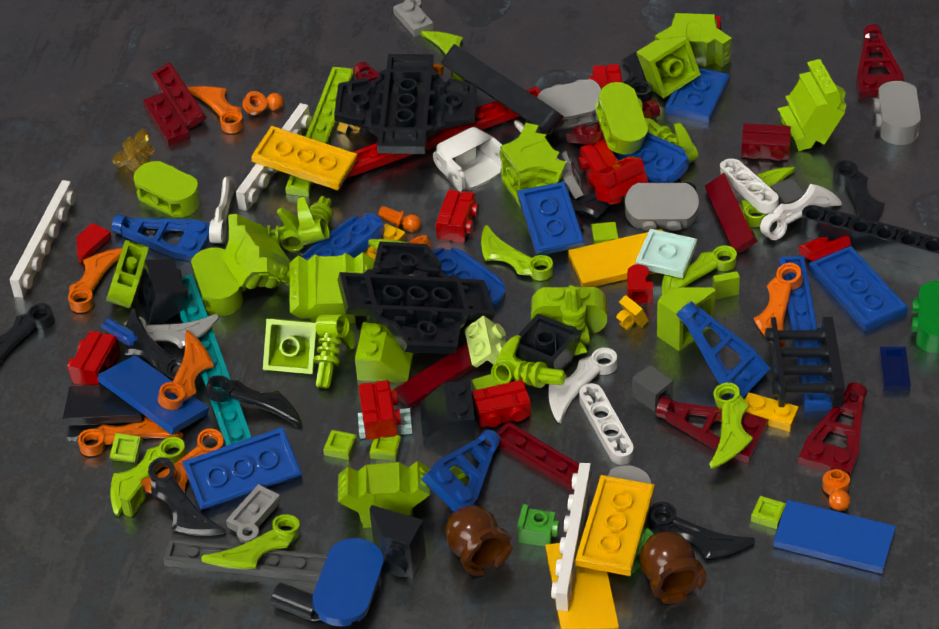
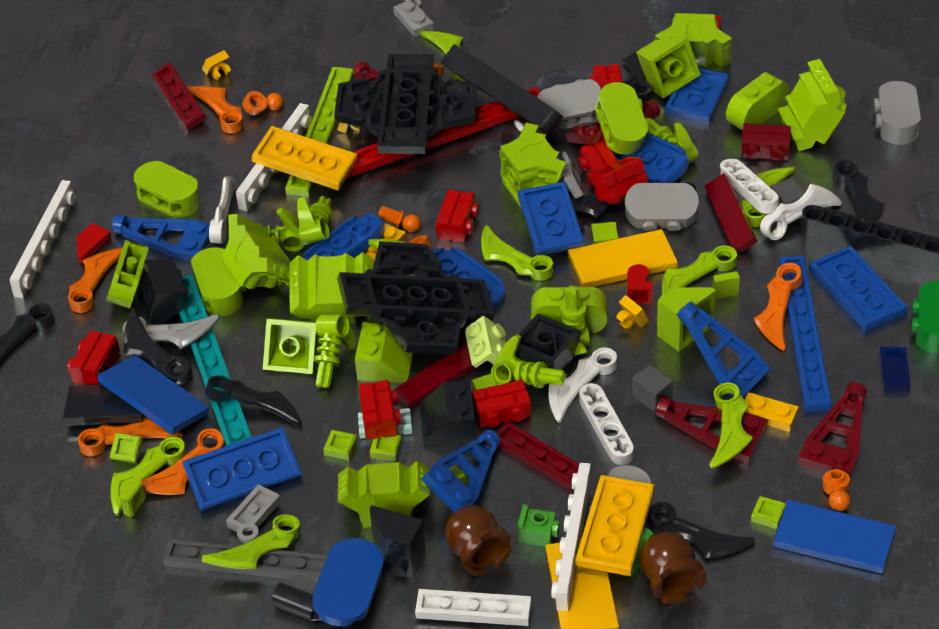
(120, 331): blue axle -> none
(130, 151): clear yellow plate -> none
(166, 119): dark red plate -> none
(186, 516): black piece -> none
(194, 362): orange piece -> none
(216, 63): none -> yellow tile
(469, 159): white piece -> none
(473, 607): none -> white plate
(667, 253): light aqua tile -> none
(757, 101): none -> lime brick
(822, 247): red tile -> none
(827, 351): black fence -> none
(869, 84): dark red plate -> none

